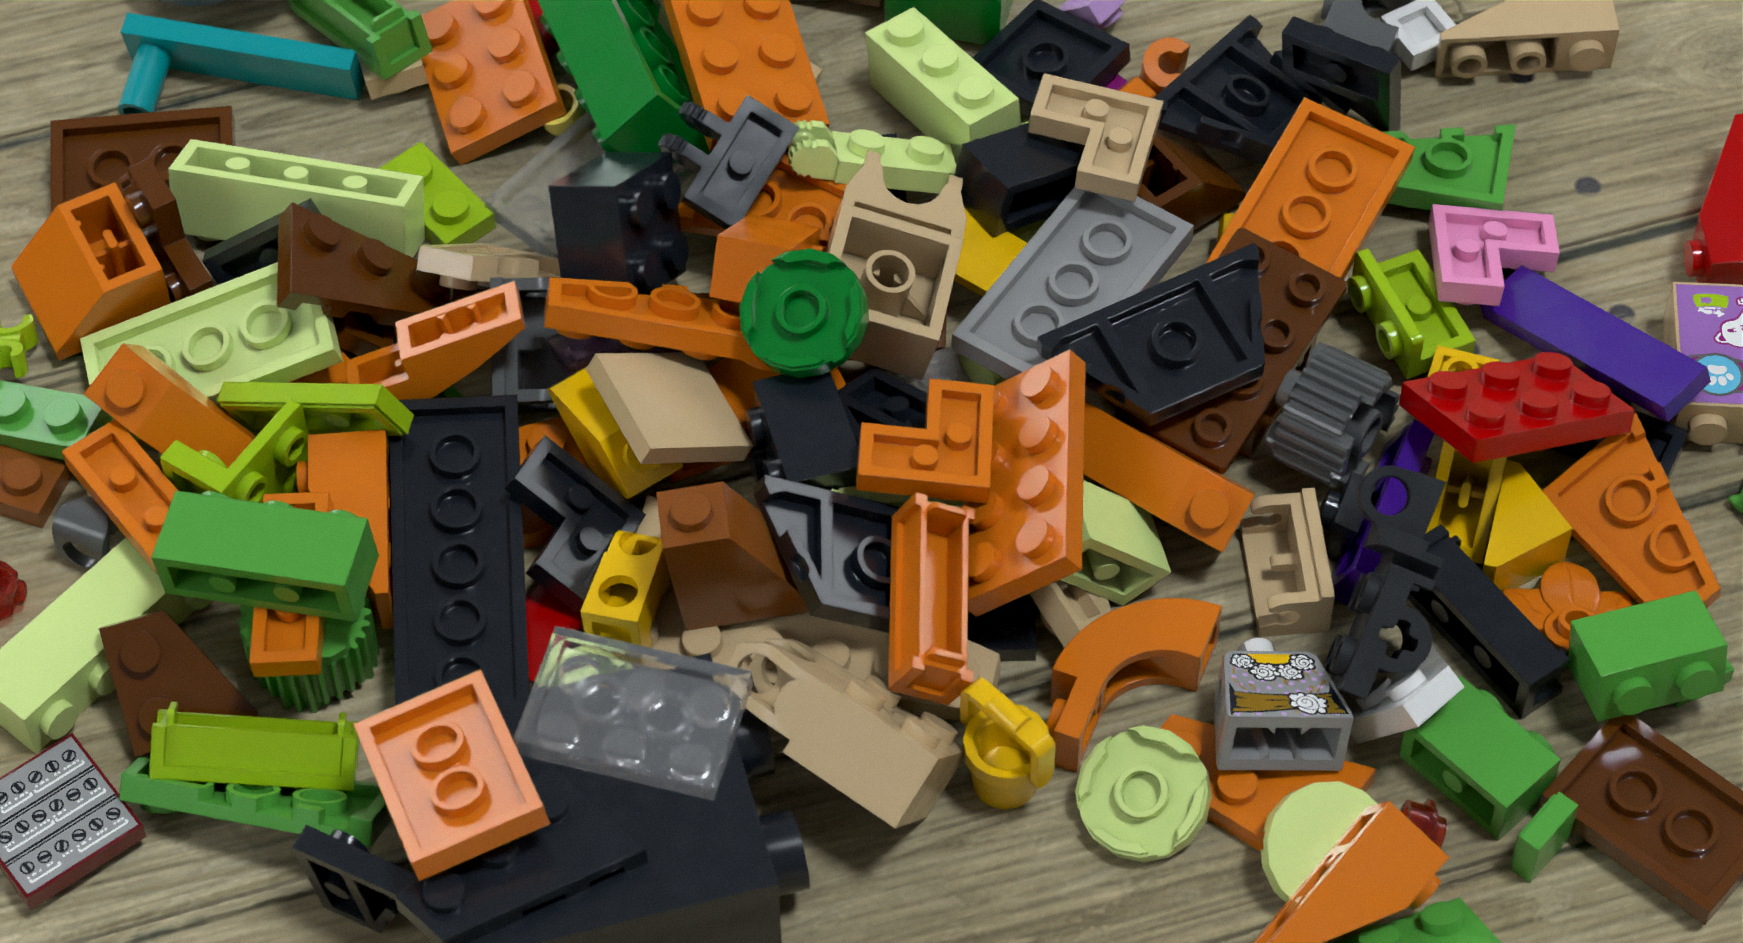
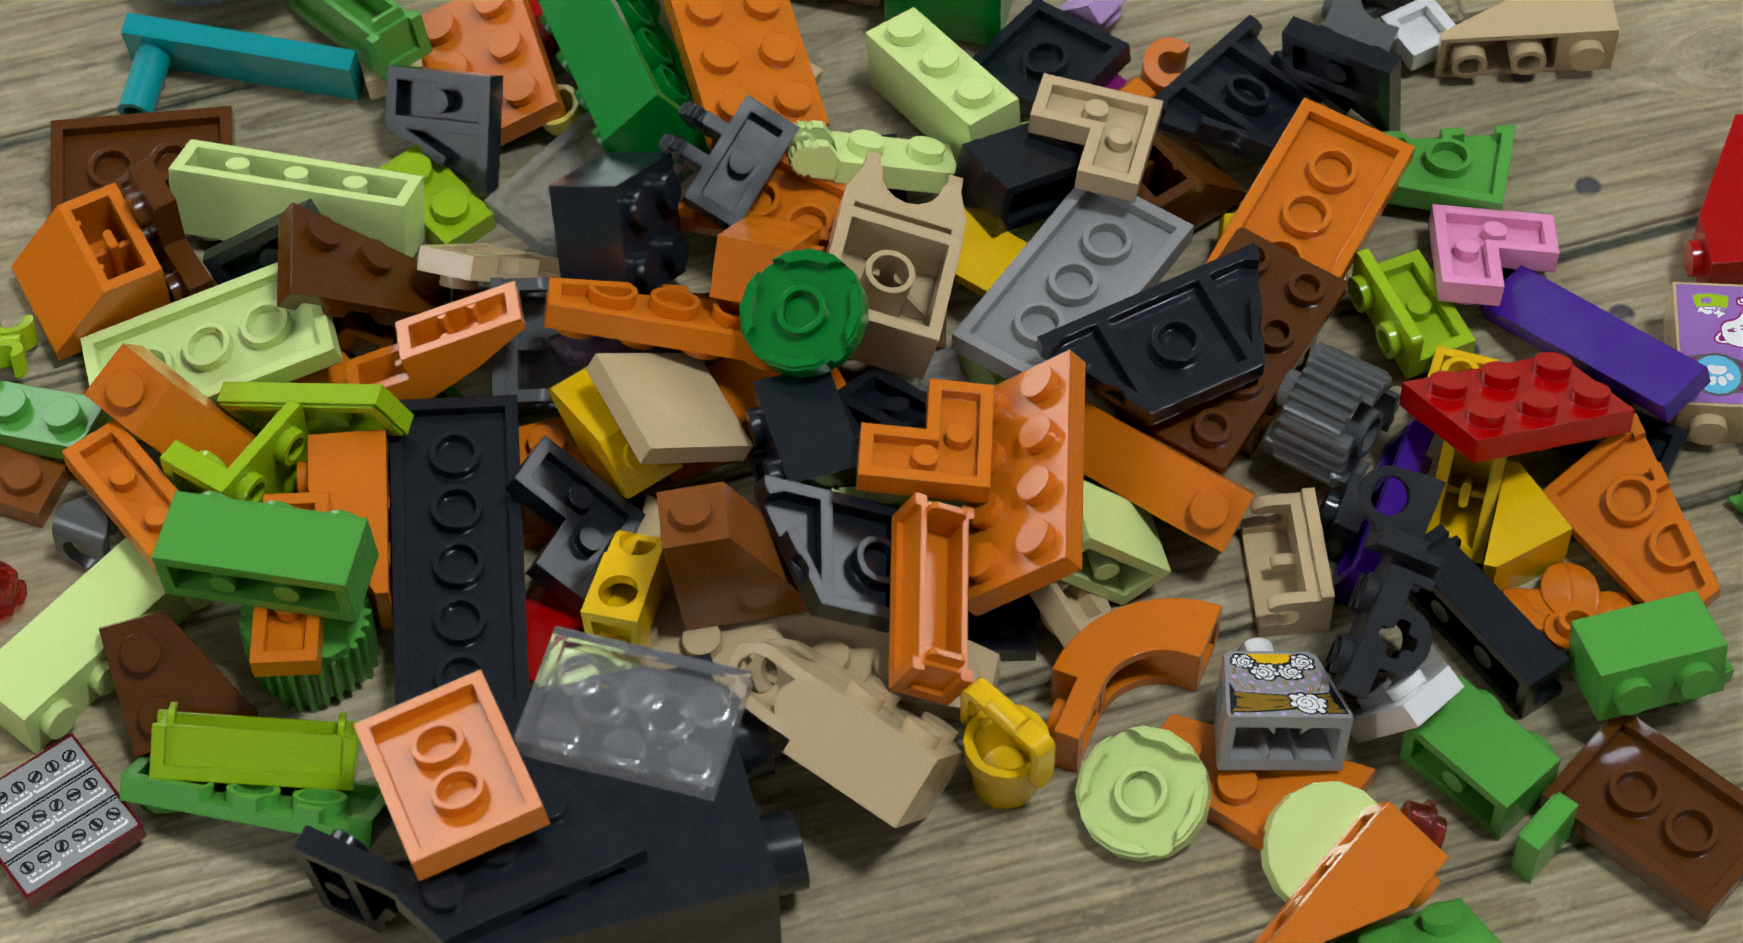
(450, 117): none -> black wing

